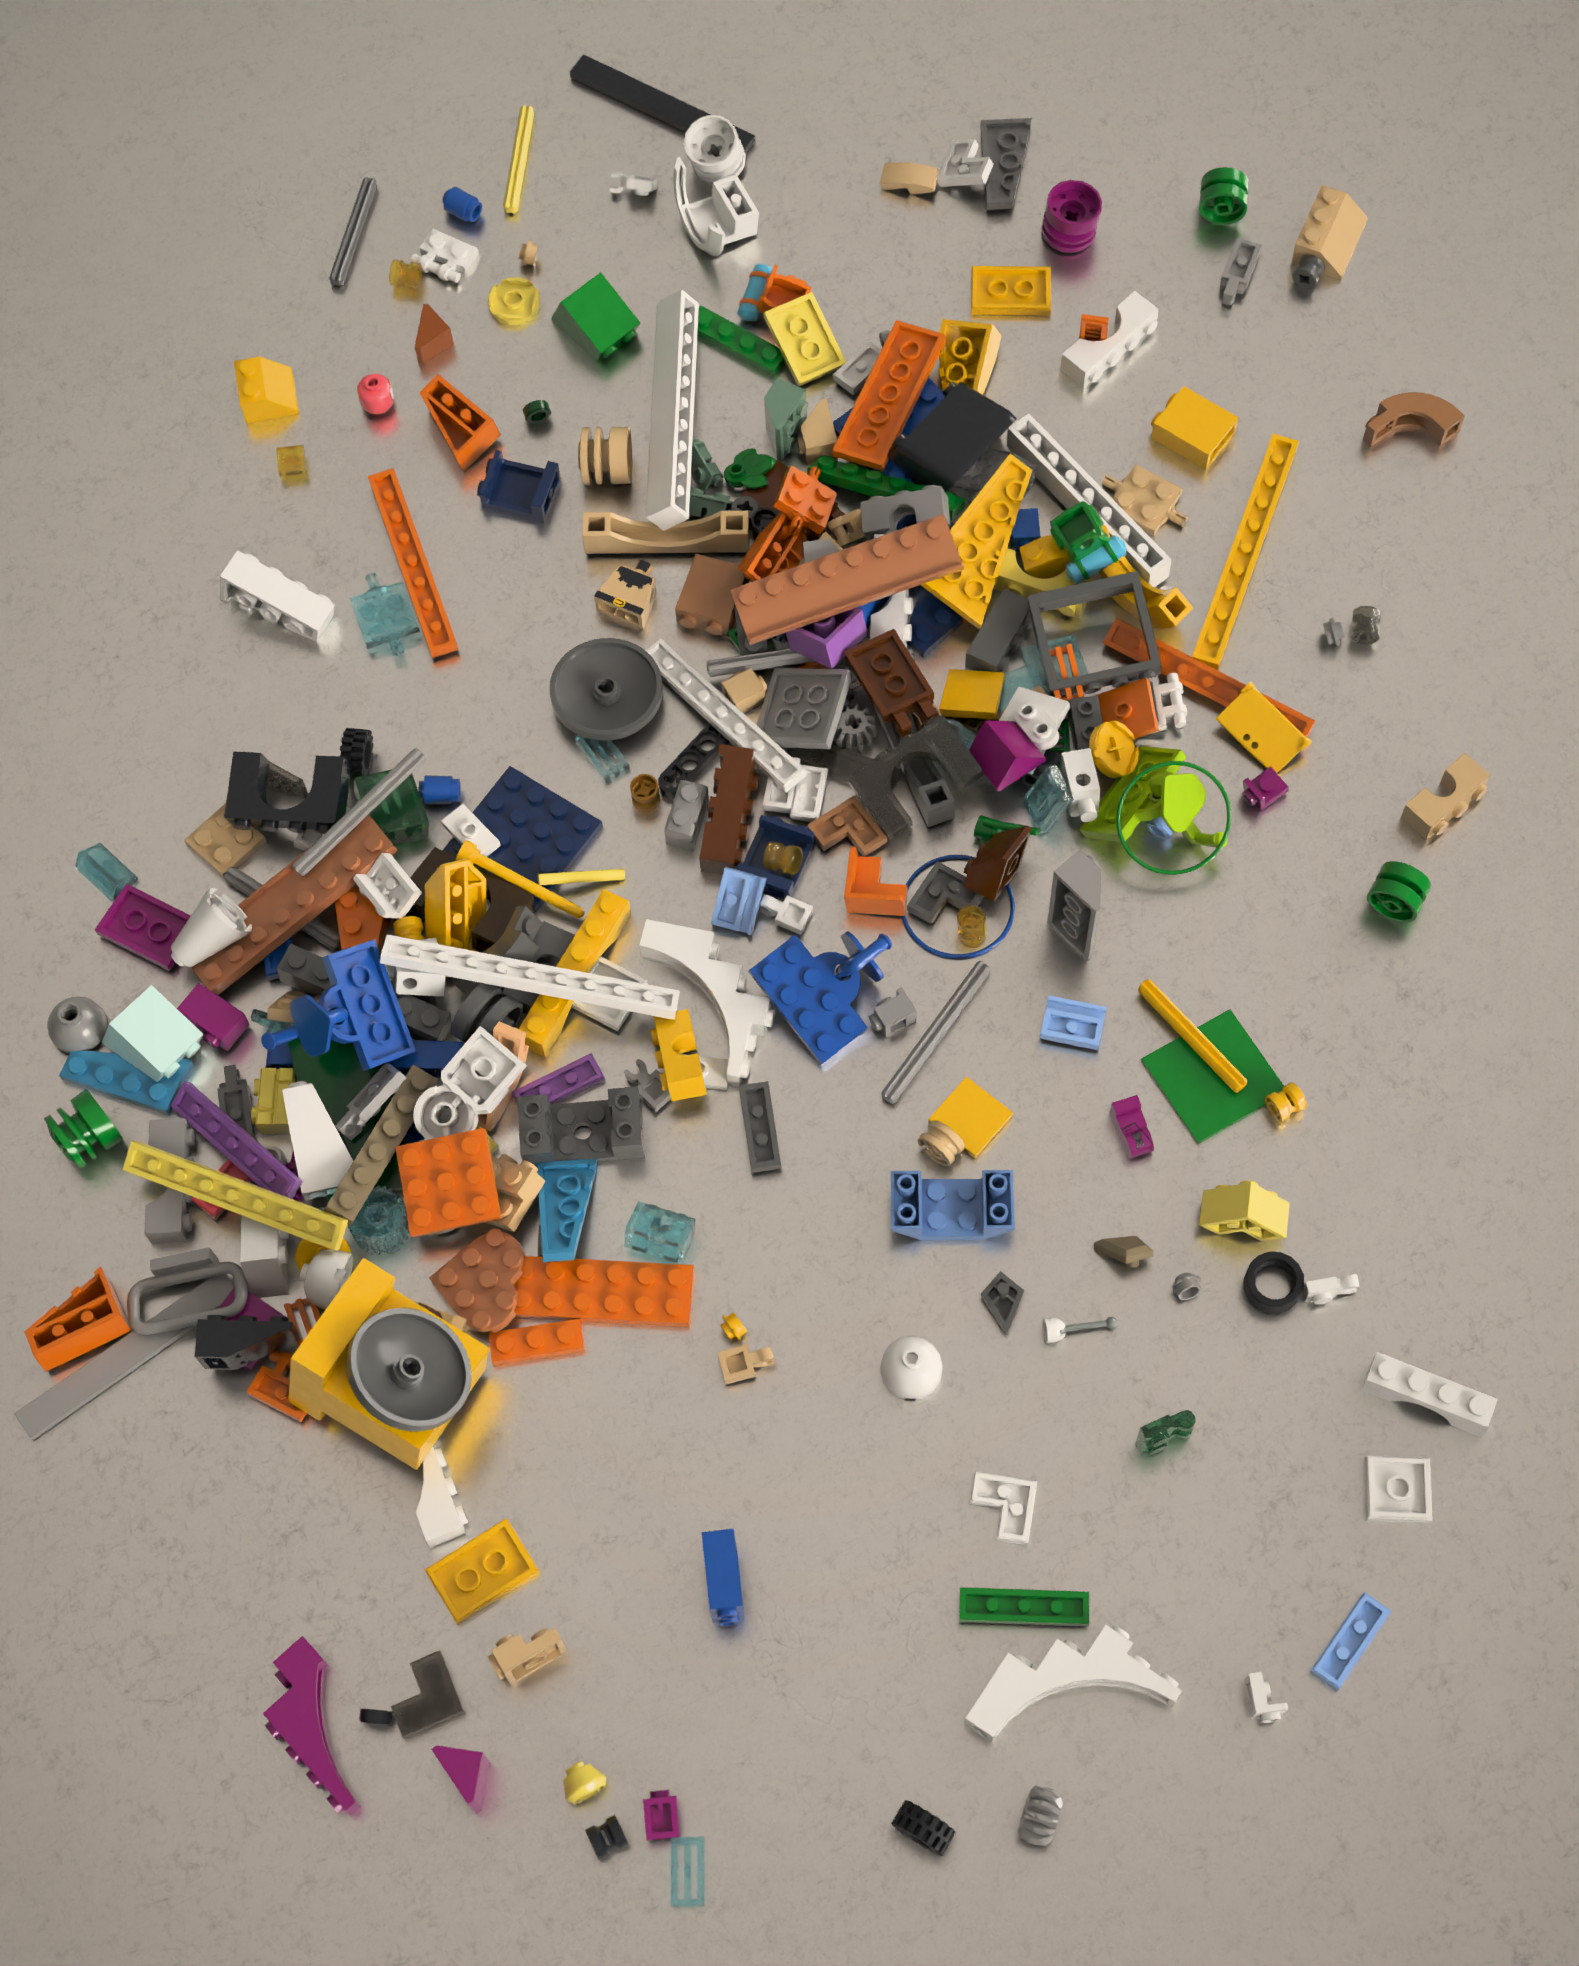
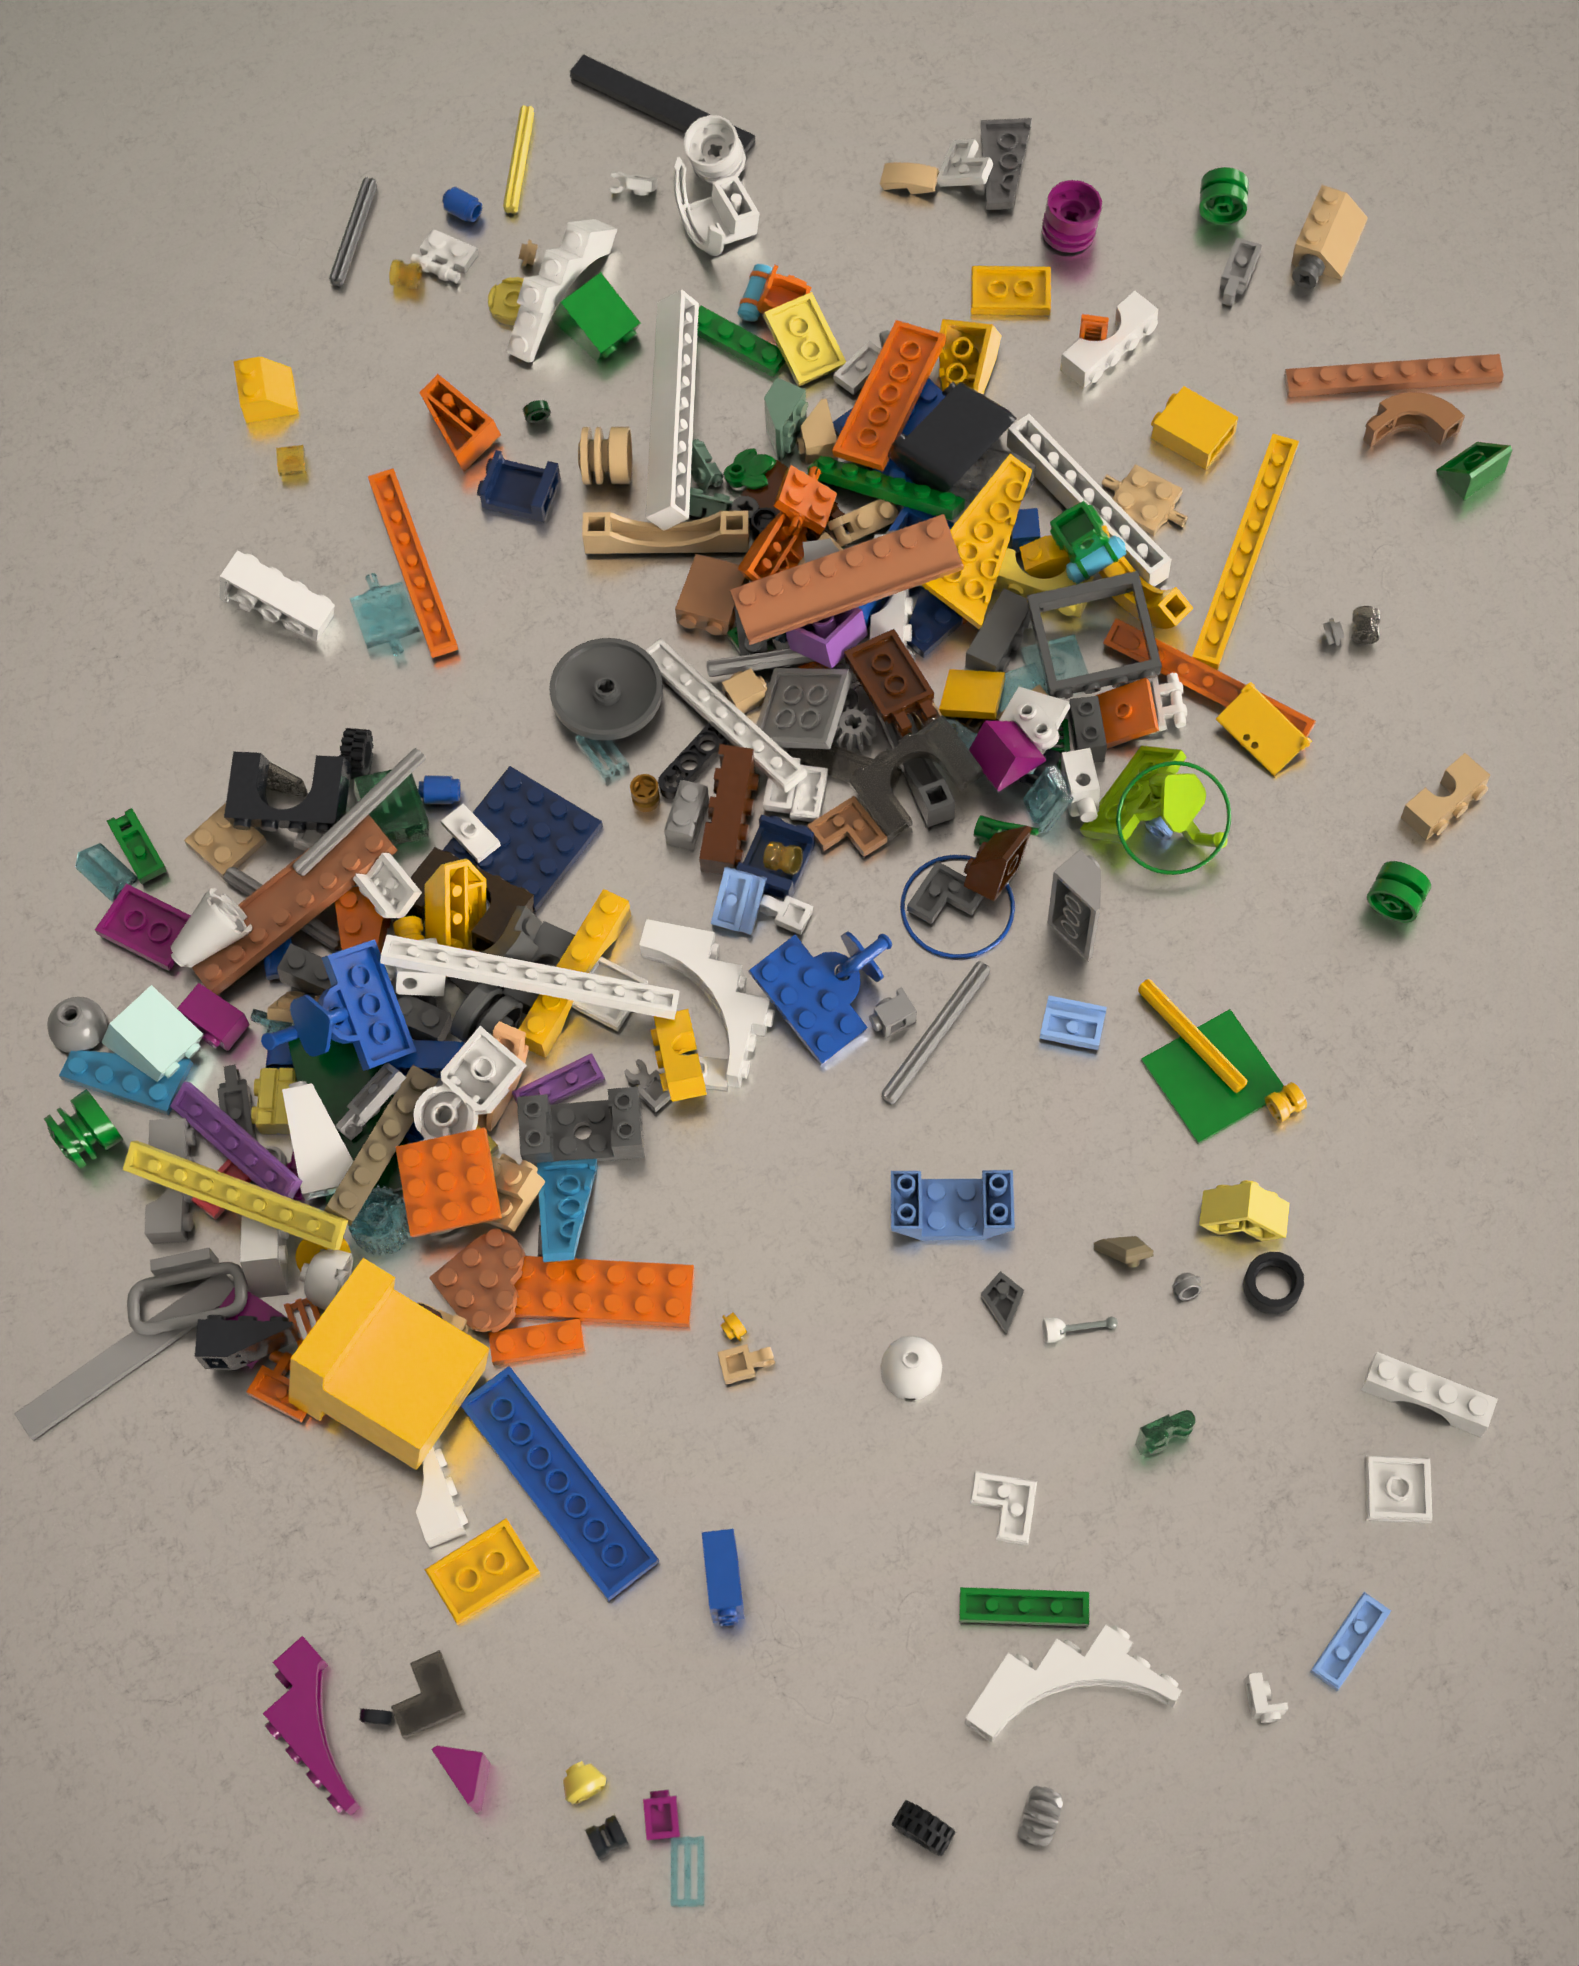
(78, 1324): orange wedge -> none
(137, 846): none -> green plate
(375, 393): coral head -> none
(408, 1369): dark grey dish -> none
(432, 335): dark orange slope -> none
(470, 852): yellow piece -> none
(517, 1659): tan plate -> none
(542, 293): none -> white arch
(559, 1483): none -> blue plate
(581, 876): light yellow bar -> none
(628, 594): tan torso -> none
(659, 1232): clear light blue brick -> none
(760, 1127): dark grey plate -> none
(865, 892): orange panel -> none
(883, 513): light grey arch -> none
(941, 1143): tan wheel -> none
(971, 925): clear yellow wheel -> none
(972, 1116): yellow tile -> none
(1058, 651): orange tile -> none
(1113, 749): yellow tile -> none
(1131, 1126): magenta leg -> none
(1264, 789): magenta bracket -> none
(1323, 1290): white plate -> none
(1393, 375): none -> nougat plate
(1475, 467): none -> green slope

